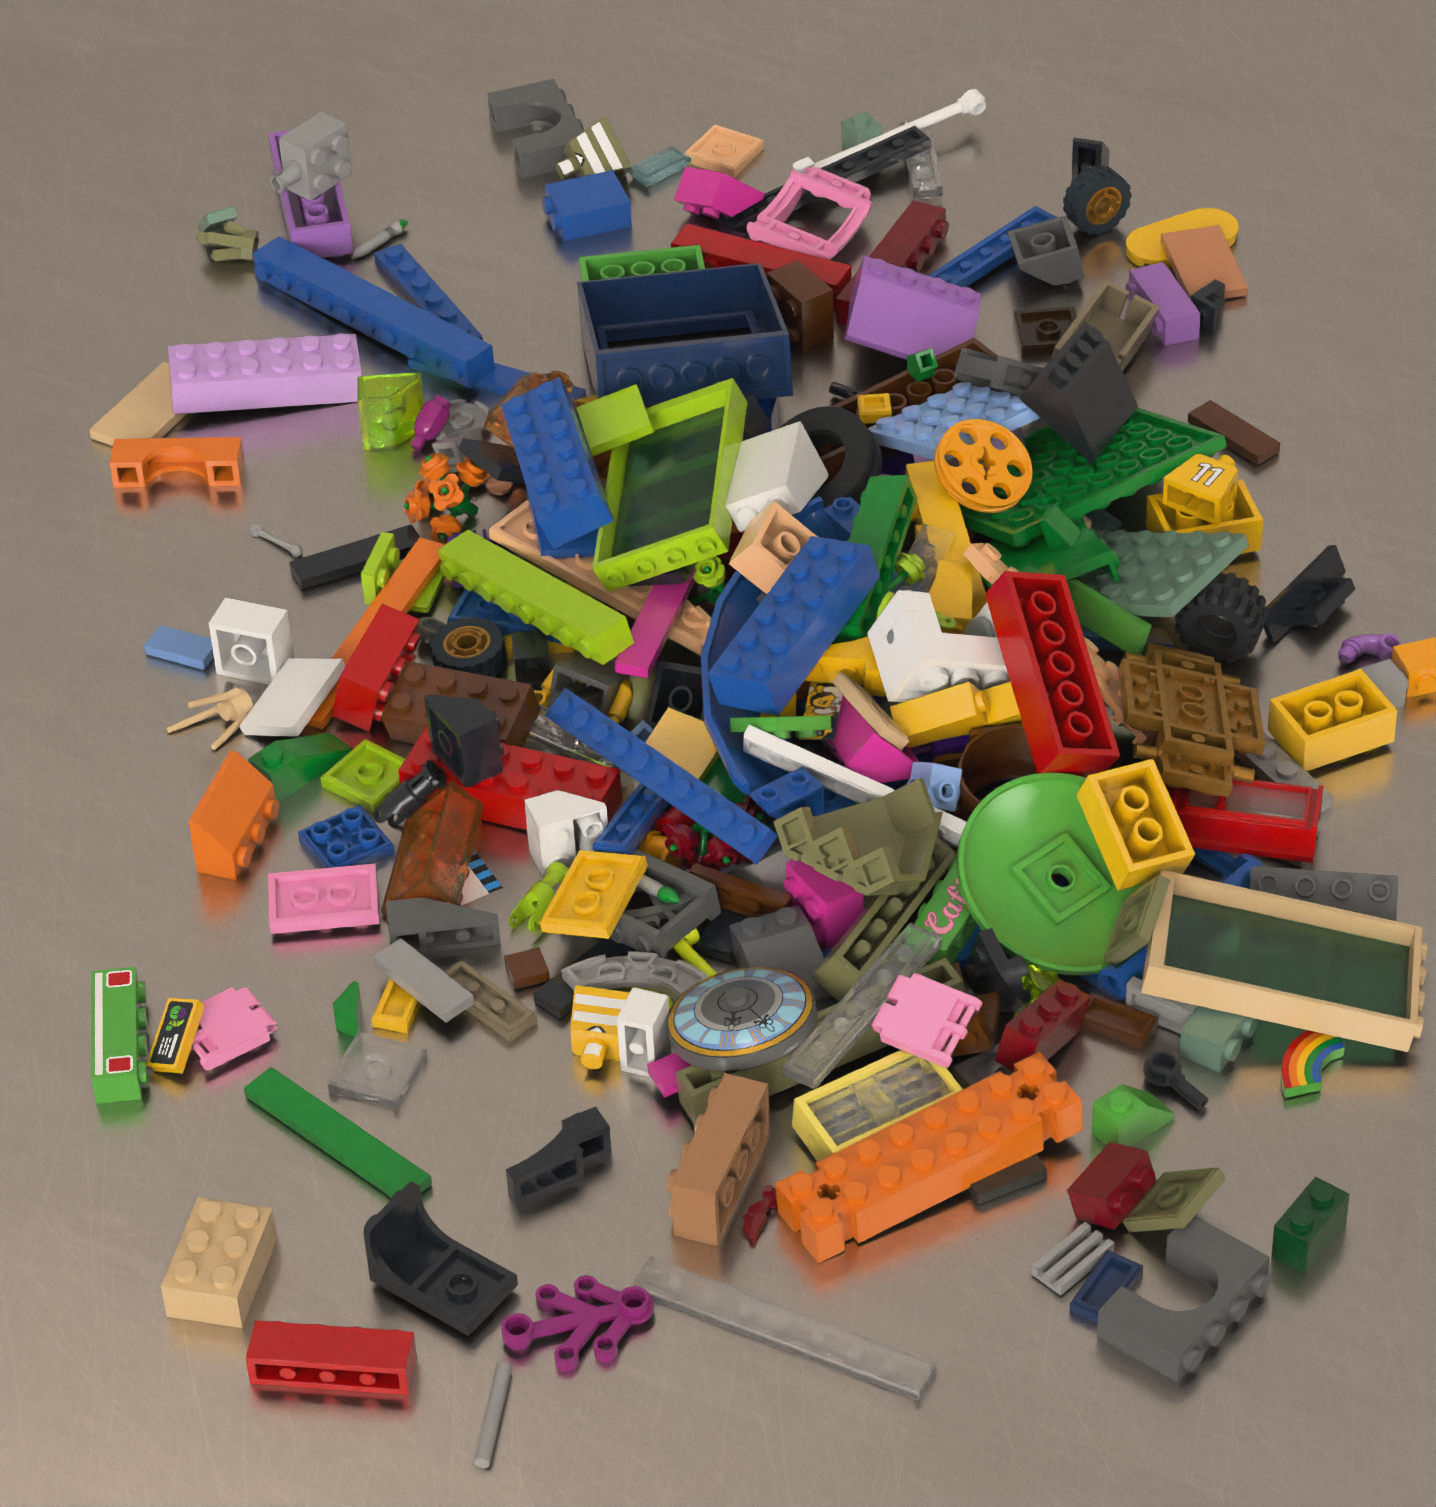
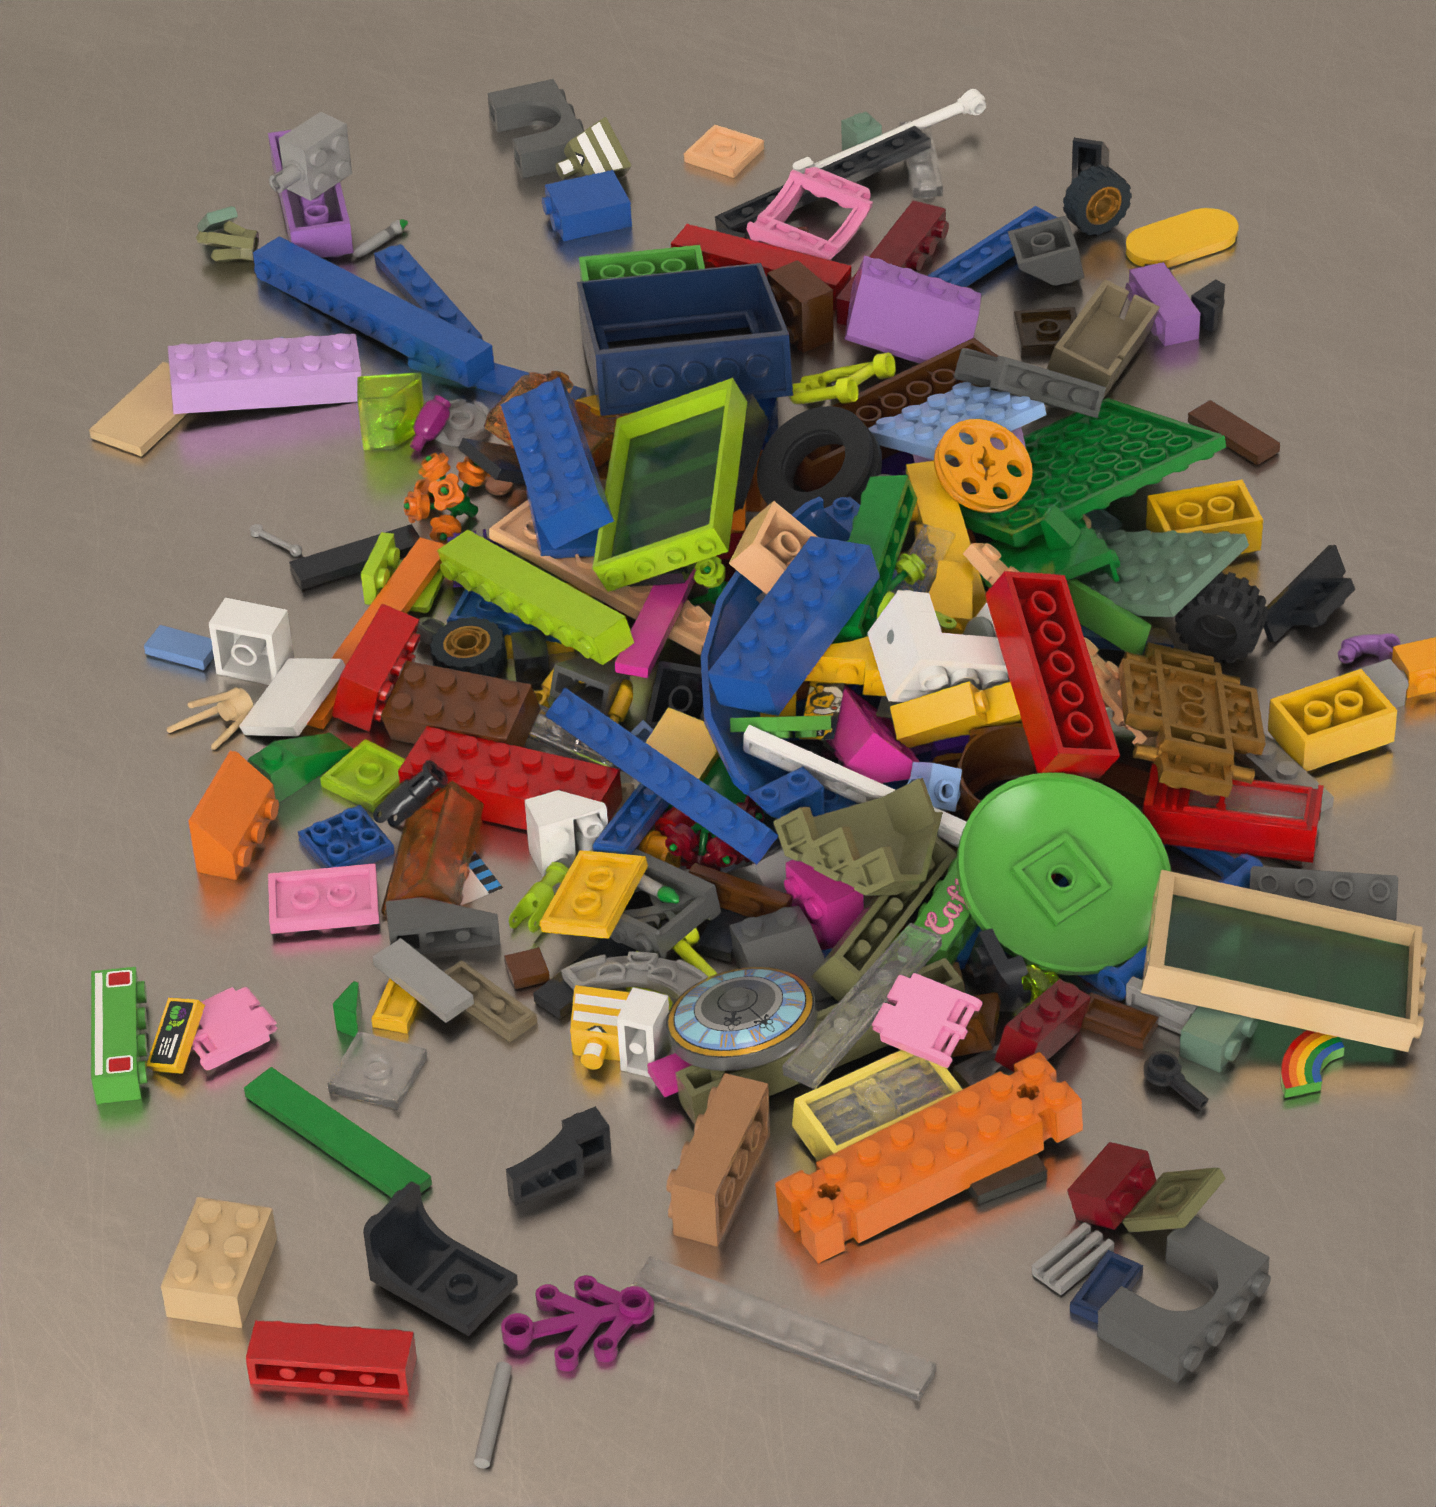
(142, 459): orange arch -> none
(451, 442): light grey brick -> none
(464, 737): black slope -> none
(614, 420): lime tile -> none
(659, 166): clear light blue tile -> none
(714, 193): dark pink slope -> none
(757, 1212): dark red piece -> none
(774, 468): white slope -> none
(847, 379): none -> neon yellow bar
(870, 711): tan tile -> none
(873, 407): yellow tile -> none
(921, 364): green piece -> none
(1082, 393): black slope -> none
(1128, 1116): bright green slope -> none
(1135, 823): yellow brick -> none
(1136, 920): olive tile -> none
(1200, 258): nougat tile -> none
(1202, 487): yellow torso -> none
(1310, 1225): dark green brick -> none

